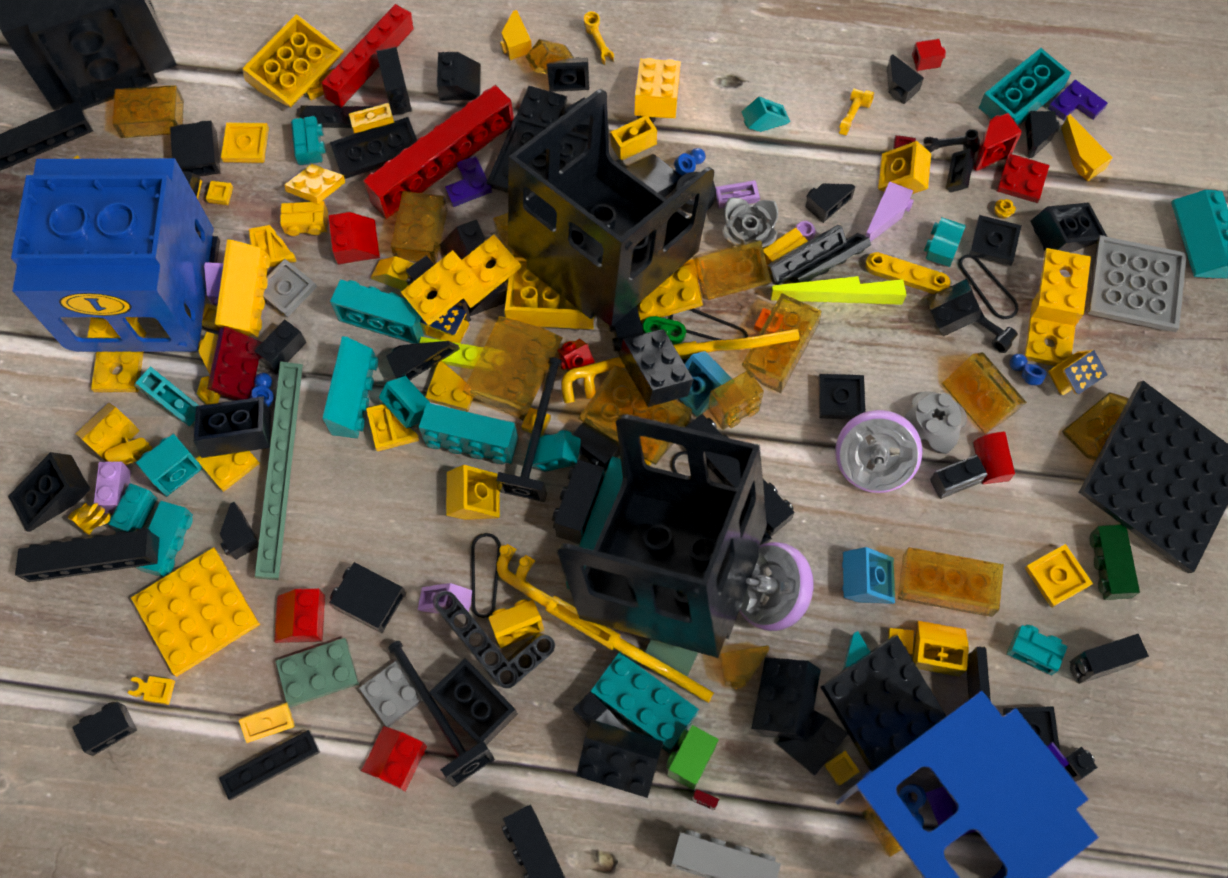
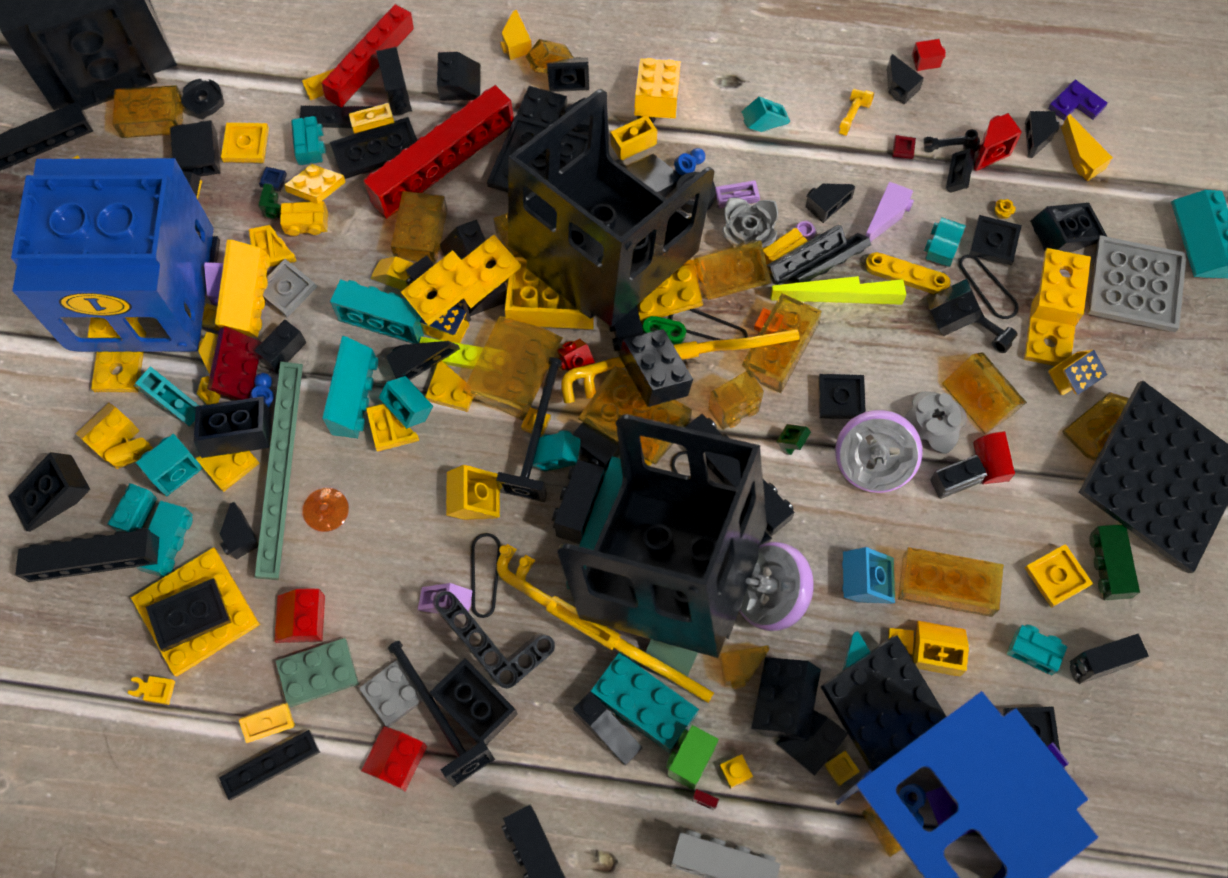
(89, 517): yellow arm -> none
(104, 728): black brick -> none
(111, 484): lavender brick -> none
(188, 614): none -> black plate
(204, 107): none -> black plate
(219, 193): yellow tile -> none
(269, 202): none -> dark green bracket
(274, 177): none -> dark blue tile
(291, 62): yellow slope -> none
(326, 519): none -> clear orange dish
(353, 237): red slope -> none
(367, 597): black brick -> none
(469, 433): teal brick -> none
(473, 183): dark purple plate -> none
(516, 622): yellow slope -> none
(592, 22): yellow brick -> none
(619, 758): black brick -> none
(706, 377): dark azure slope -> none
(736, 771): none -> yellow plate
(793, 438): none -> dark green bracket
(906, 167): yellow slope -> none
(978, 673): black tile -> none
(1023, 178): red plate -> none
(1026, 87): teal brick -> none
(1031, 373): blue plate -> none
(1081, 763): black brick -> none

